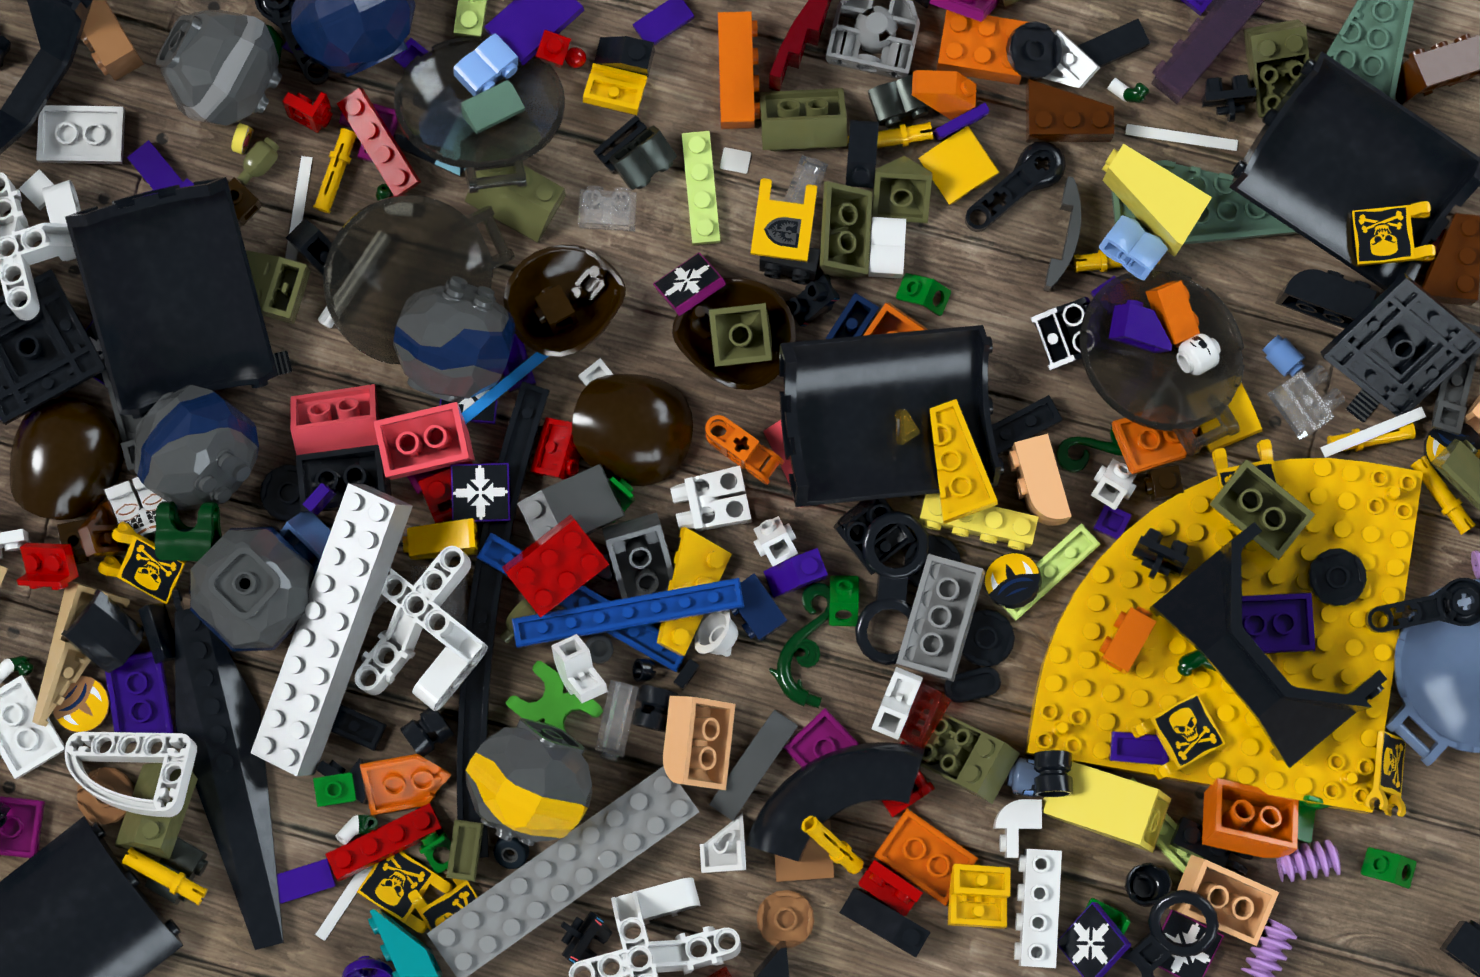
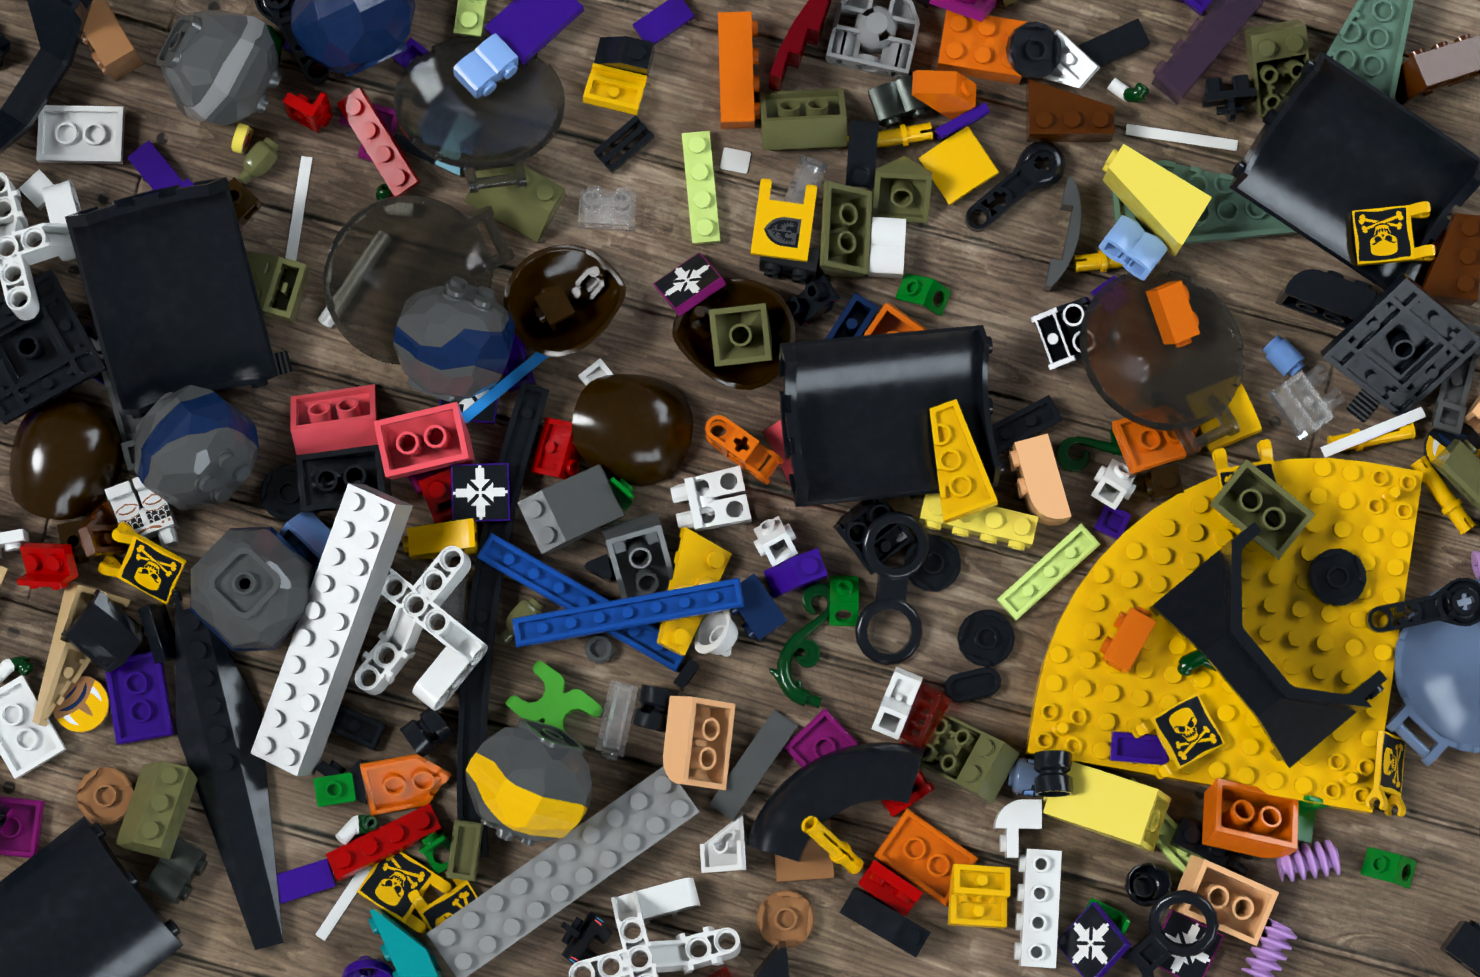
(142, 754): white beam -> none
(175, 882): yellow pin -> none
(183, 543): dark green piece -> none
(310, 244): black slope -> none
(319, 499): dark purple tile -> none
(339, 159): yellow pin -> none
(492, 107): sand green slope -> none
(511, 861): black wheel -> none
(555, 49): red piece -> none
(555, 566): red brick -> none
(576, 669): white brick -> none
(643, 158): pearl dark grey brick -> none
(643, 670): black hinge -> none
(905, 427): clear yellow slope -> none
(941, 617): light grey slope -> none
(1012, 580): tile -> none
(1138, 327): dark purple slope -> none
(1159, 557): black hips -> none
(1198, 354): white head -> none
(1280, 622): dark purple tile -> none

